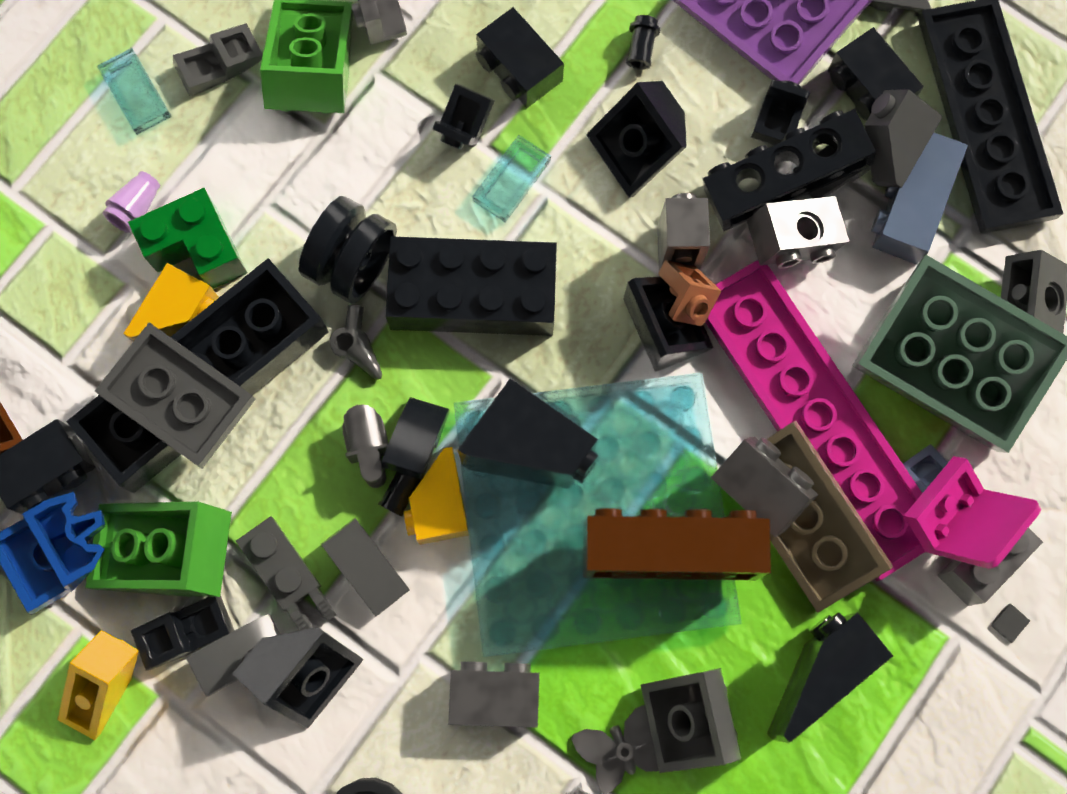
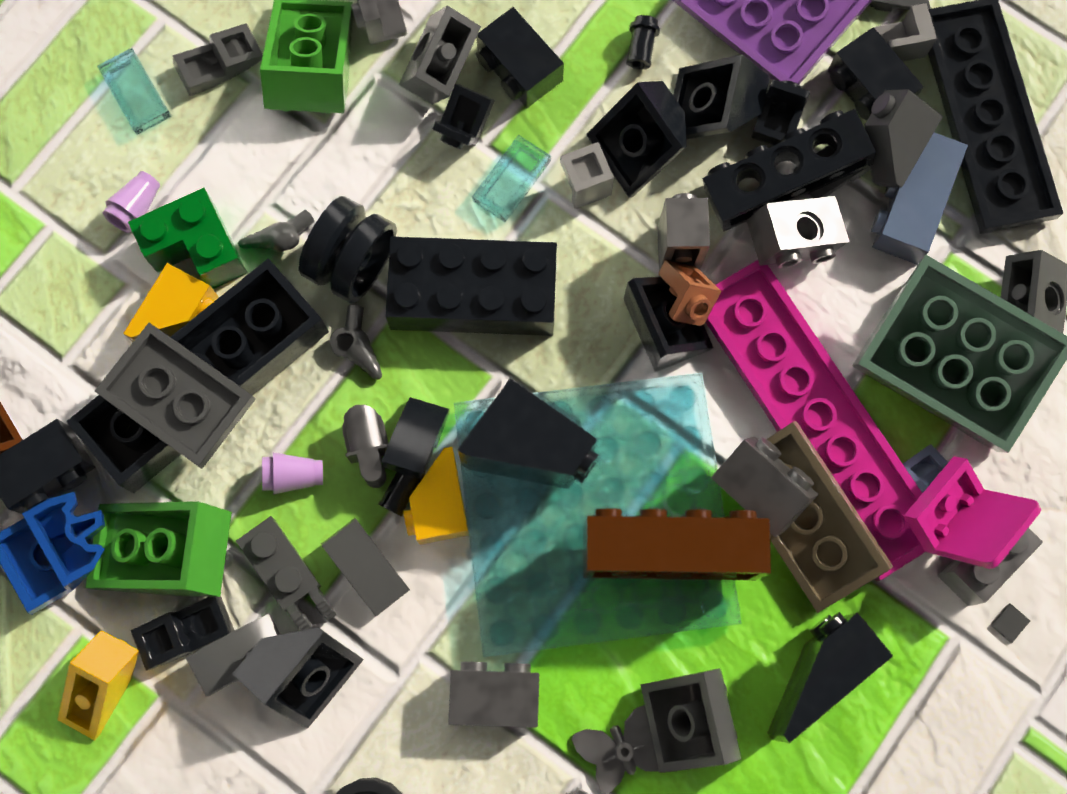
(280, 235): none -> dark grey animal
(290, 473): none -> lavender cone
(440, 55): none -> dark grey brick
(587, 175): none -> light grey panel
(720, 95): none -> black slope
(913, 36): none -> light grey panel

